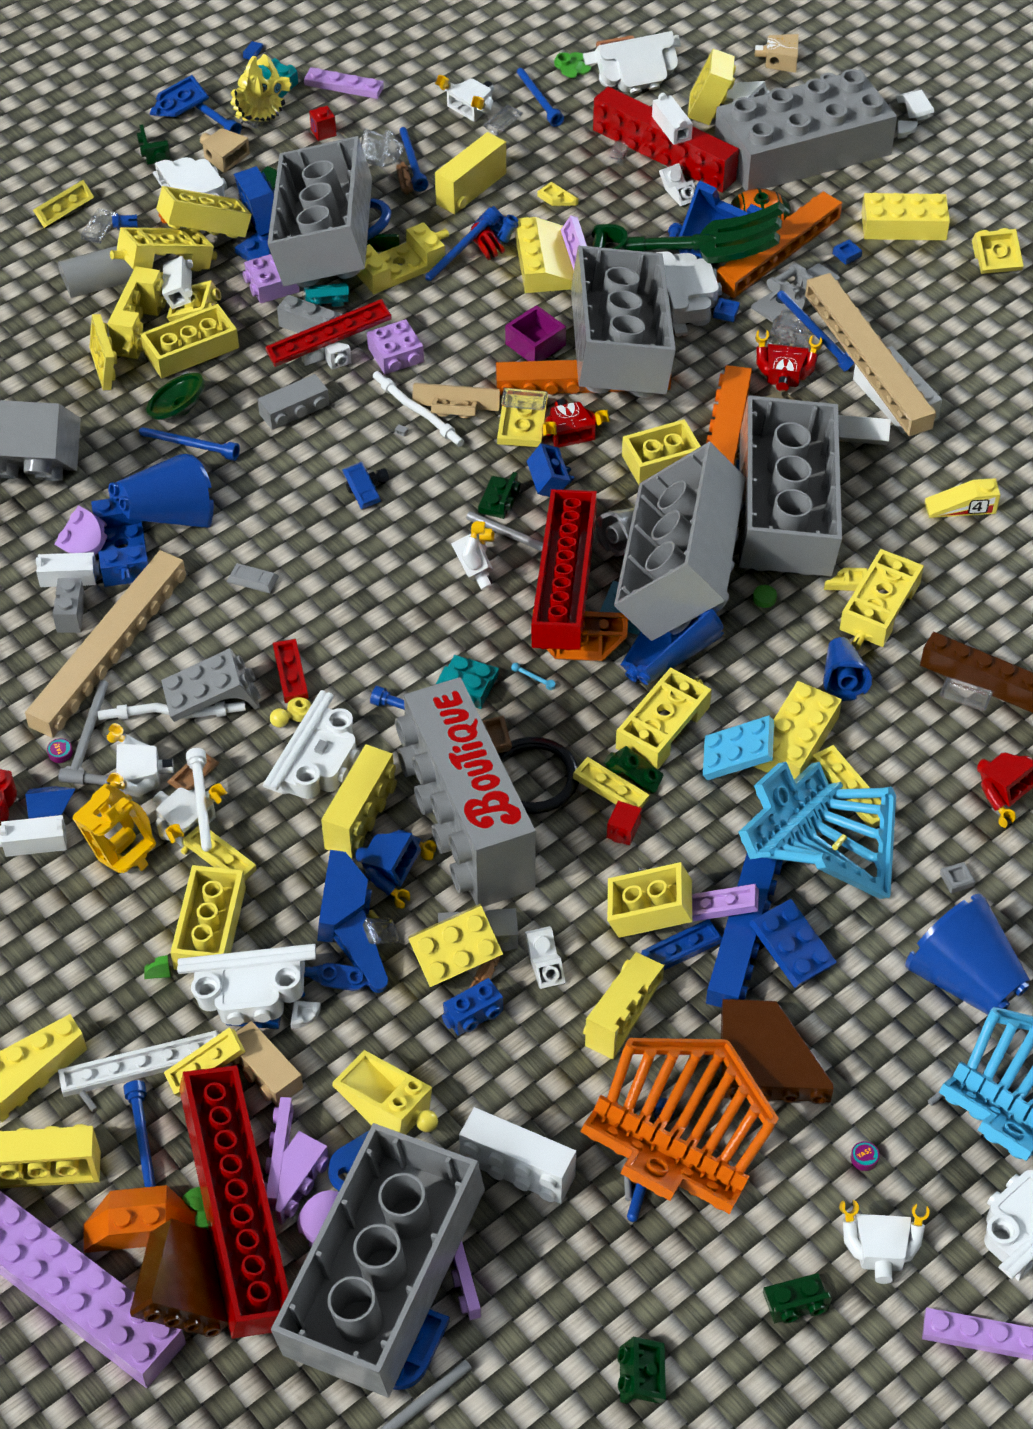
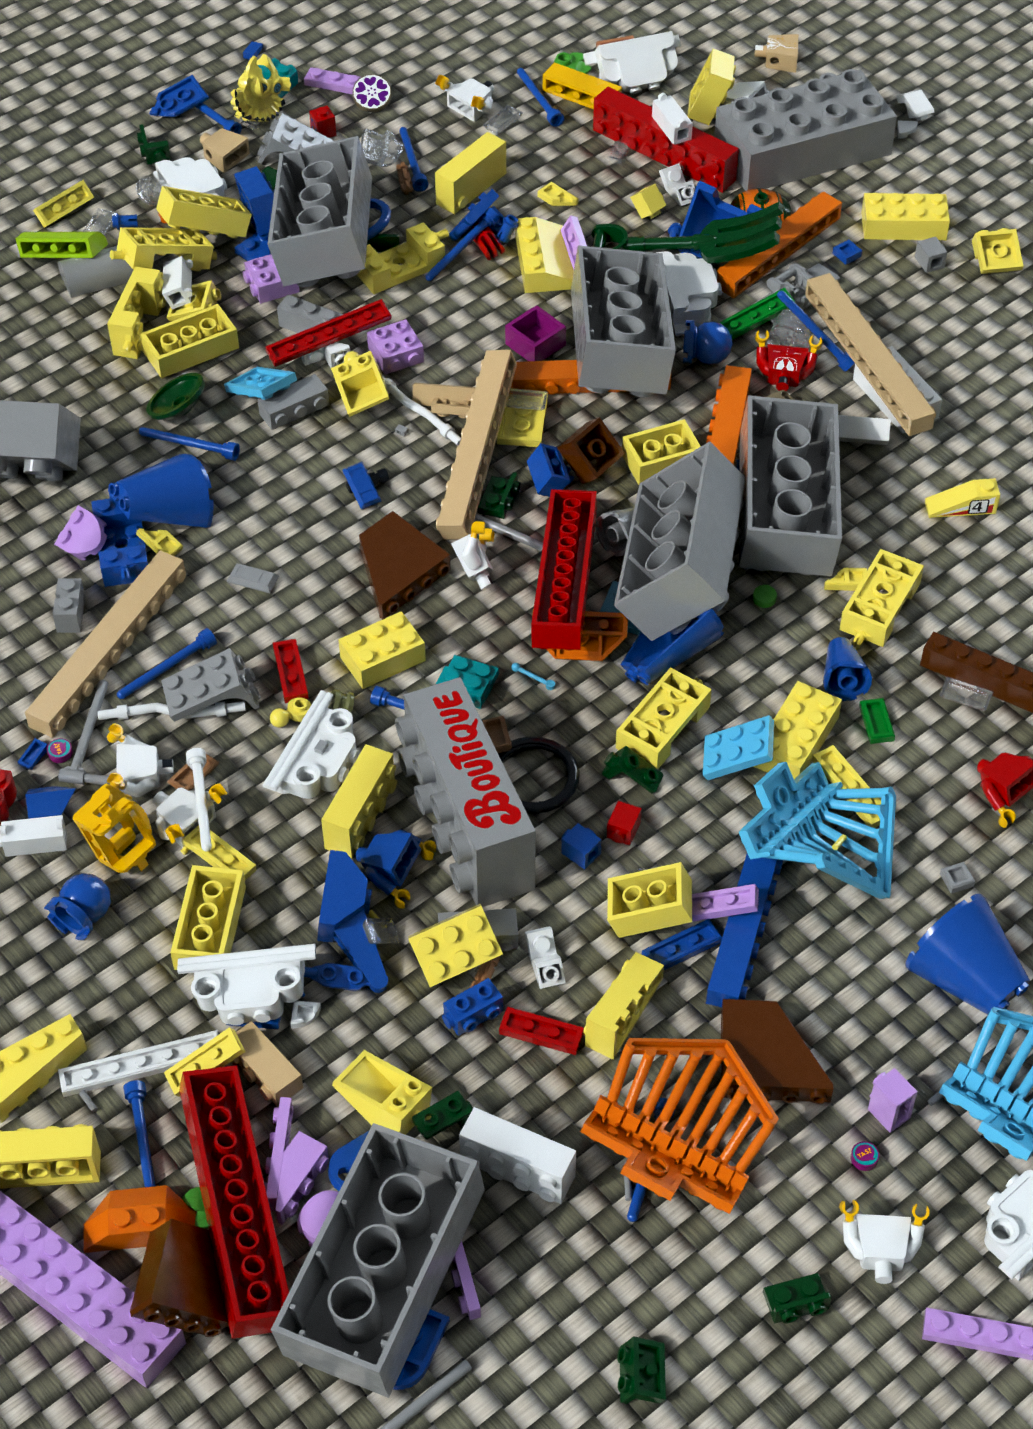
(33, 754): none -> blue piece
(60, 244): none -> lime brick
(67, 565): white brick -> none
(79, 904): none -> blue tile
(102, 352): light yellow plate -> none
(149, 190): none -> clear plate
(158, 969): bright green tile -> none
(160, 540): none -> light yellow tile
(204, 640): none -> blue piece
(260, 382): none -> medium azure plate
(287, 136): none -> light grey bracket
(329, 293): teal plate -> none
(342, 700): none -> olive wheel
(360, 382): none -> light yellow slope
(371, 93): none -> tile
(382, 650): none -> light yellow brick
(400, 562): none -> reddish brown slope
(443, 1115): none -> dark green bracket
(475, 212): none -> blue container
(476, 445): none -> tan brick
(541, 1030): none -> red plate
(572, 423): red torso -> none
(574, 85): none -> yellow brick
(581, 845): none -> blue brick
(591, 450): none -> reddish brown brick
(609, 784): light yellow plate -> none
(648, 201): none -> light yellow brick
(708, 342): none -> blue tile
(726, 309): blue plate -> none
(755, 315): none -> green tile
(792, 943): blue plate -> none
(877, 721): none -> green tile
(892, 1099): none -> lavender brick
(931, 254): none -> light grey brick

